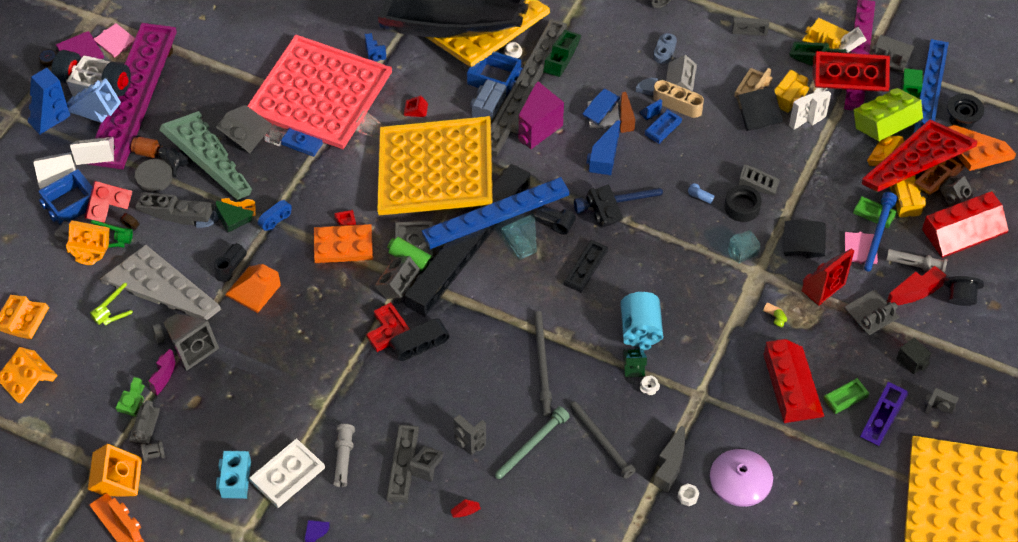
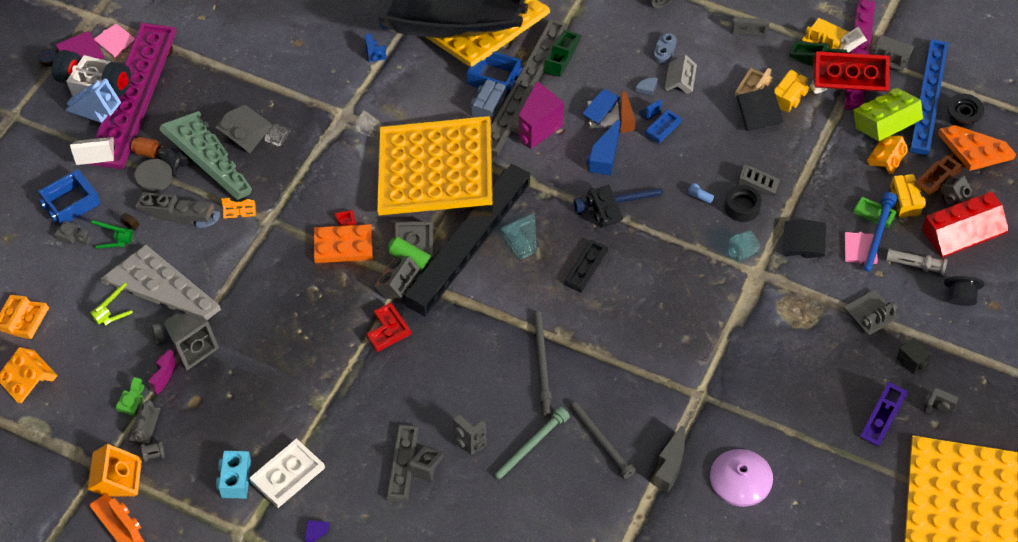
(48, 101): blue wedge -> none
(53, 168): white slope -> none
(87, 242): light orange slope -> none
(103, 196): plate -> none
(228, 262): black piece -> none
(232, 216): dark green slope -> none
(255, 287): orange slope -> none
(274, 215): blue plate -> none
(301, 142): blue plate -> none
(319, 90): coral plate -> none
(343, 446): light grey pin -> none
(416, 107): red slope -> none
(419, 339): black beam -> none
(465, 508): red tile -> none
(495, 213): blue plate -> none
(513, 49): white plate -> none
(559, 220): black piece -> none
(634, 362): dark green slope -> none
(641, 320): medium azure cylinder -> none
(653, 382): white plate -> none
(678, 98): tan beam -> none
(688, 494): white tile -> none
(776, 312): arm -> none
(792, 381): red slope -> none
(810, 108): white slope -> none
(828, 277): red slope -> none
(846, 396): bright green tile -> none
(912, 82): green brick -> none
(917, 287): red slope -> none
(922, 150): red wing -> none

